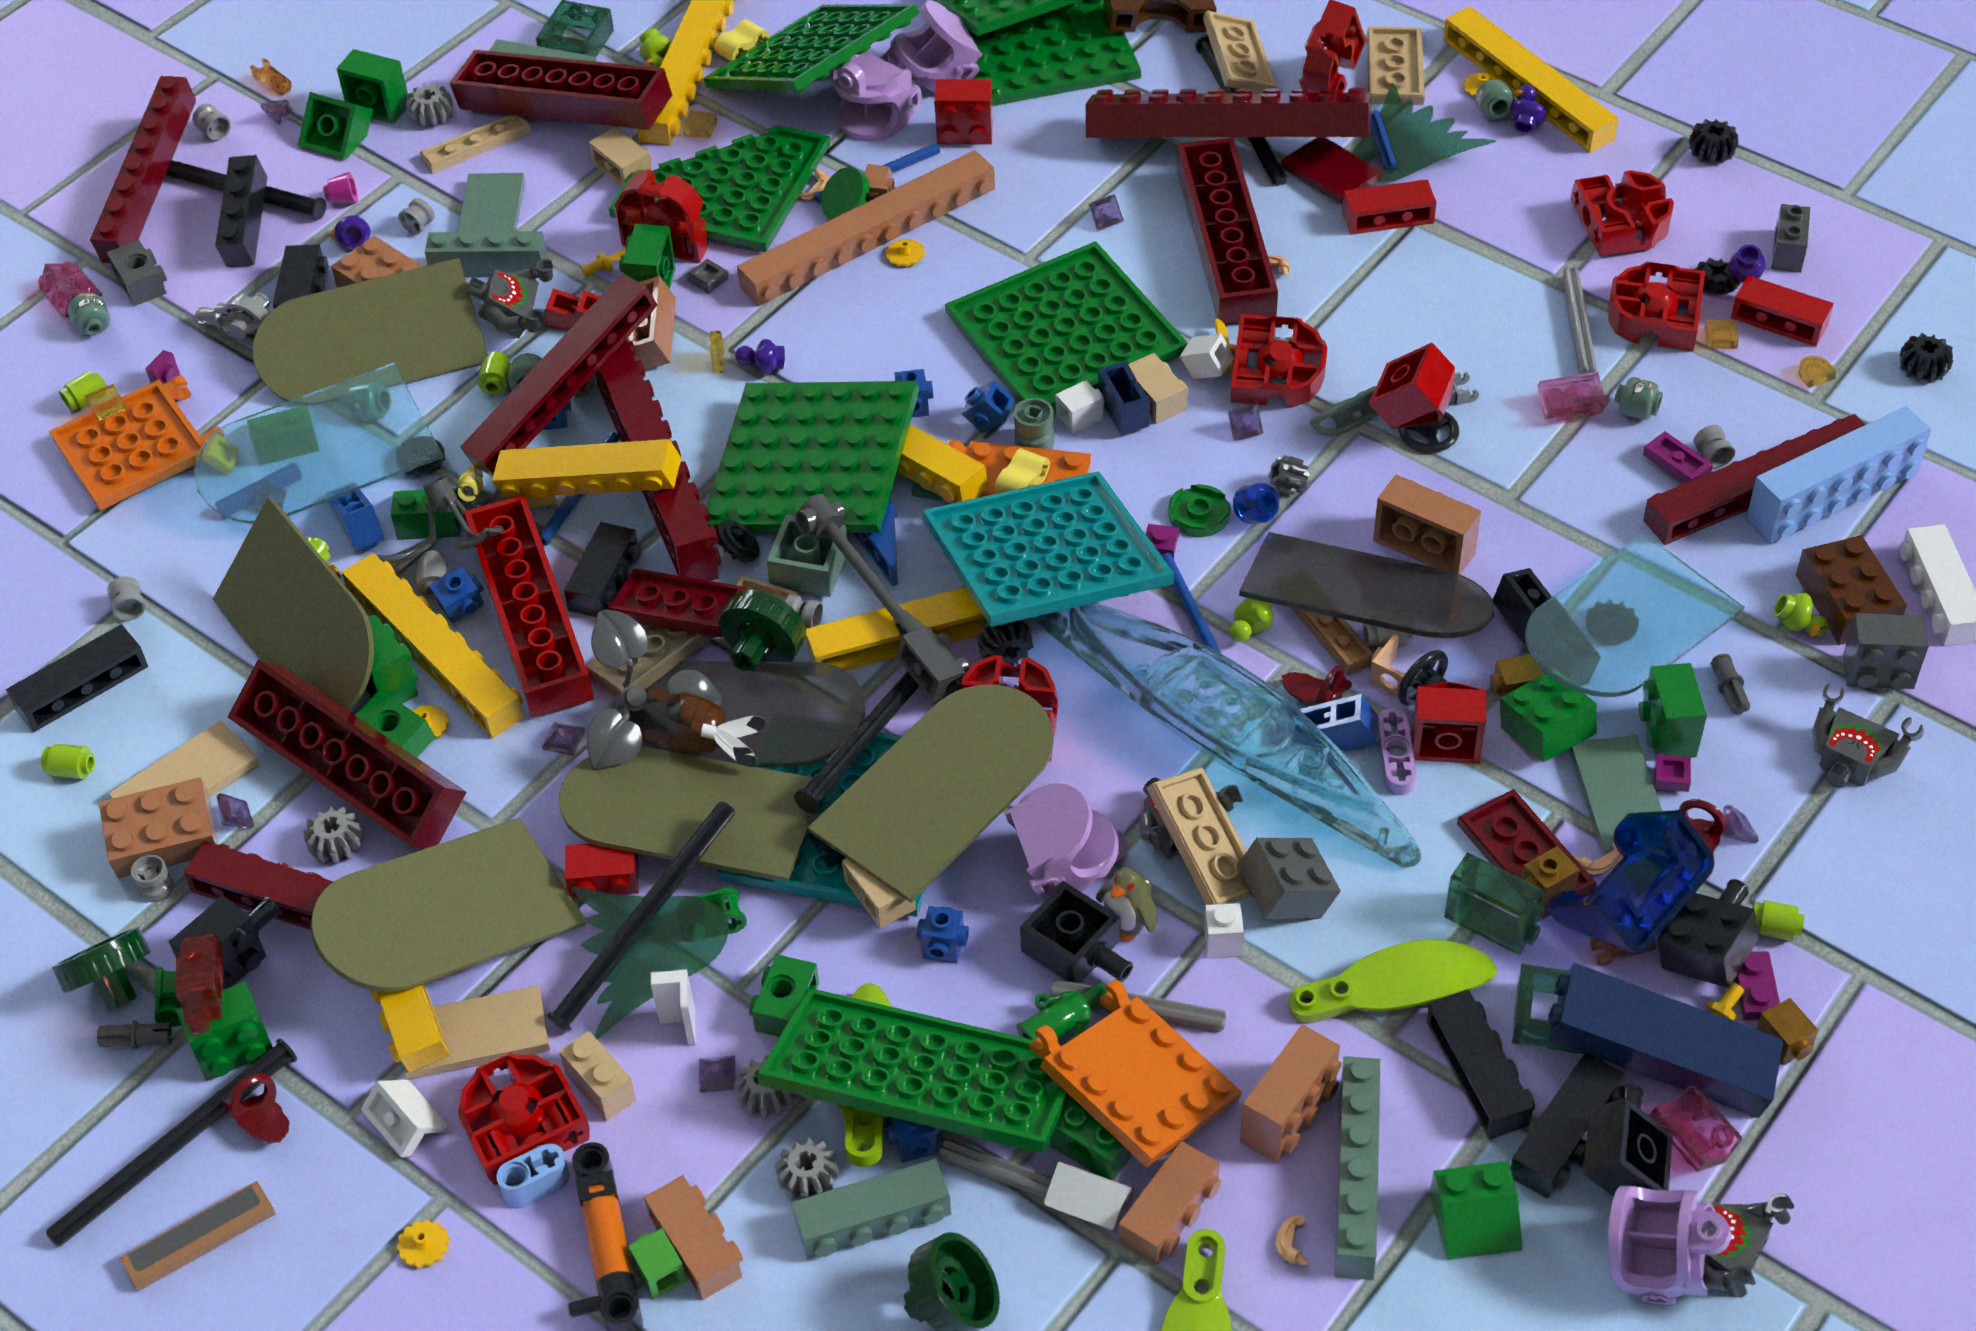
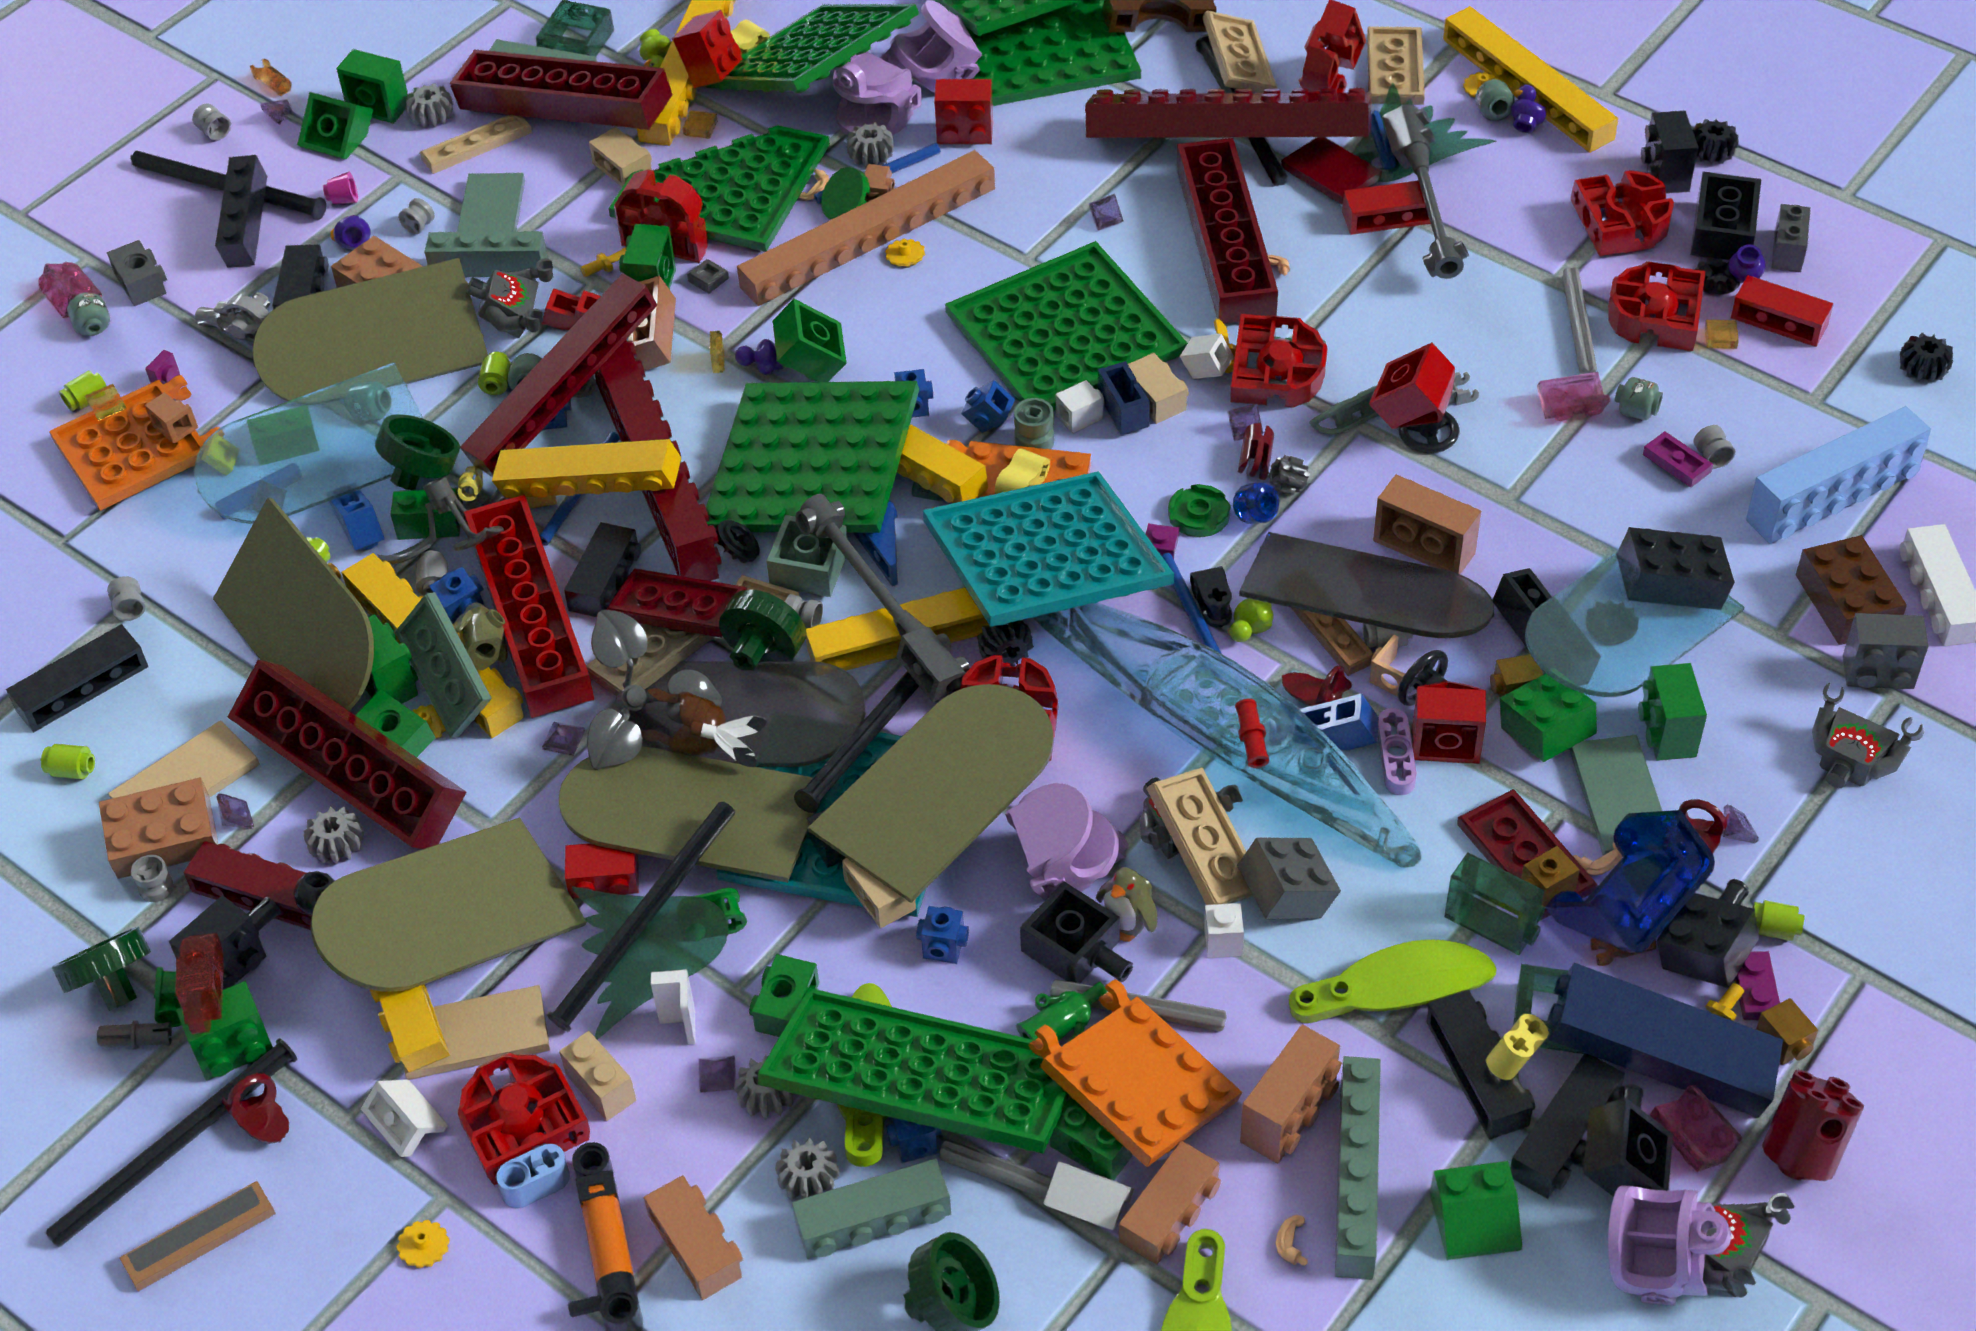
(144, 166): dark red brick -> none
(171, 417): none -> nougat brick
(309, 889): none -> black piece
(416, 449): none -> dark green piece
(443, 665): none -> sand green tile
(482, 635): none -> olive animal
(657, 1263): bright green brick -> none
(707, 48): none -> red brick
(809, 342): none -> green brick
(870, 144): none -> light grey gear
(1212, 595): none -> black piece
(1252, 733): none -> red pin
(1256, 450): none -> dark red arm
(1412, 149): none -> dark grey bar
(1517, 1046): none -> light yellow axle
(1670, 150): none -> black brick
(1672, 772): magenta plate -> none
(1675, 568): none -> black brick
(1725, 215): none -> black brick
(1729, 489): dark red brick -> none
(1730, 683): dark grey axle -> none
(1796, 614): lime animal -> none
(1812, 1127): none -> dark red cylinder
(1815, 371): clear yellow tile -> none

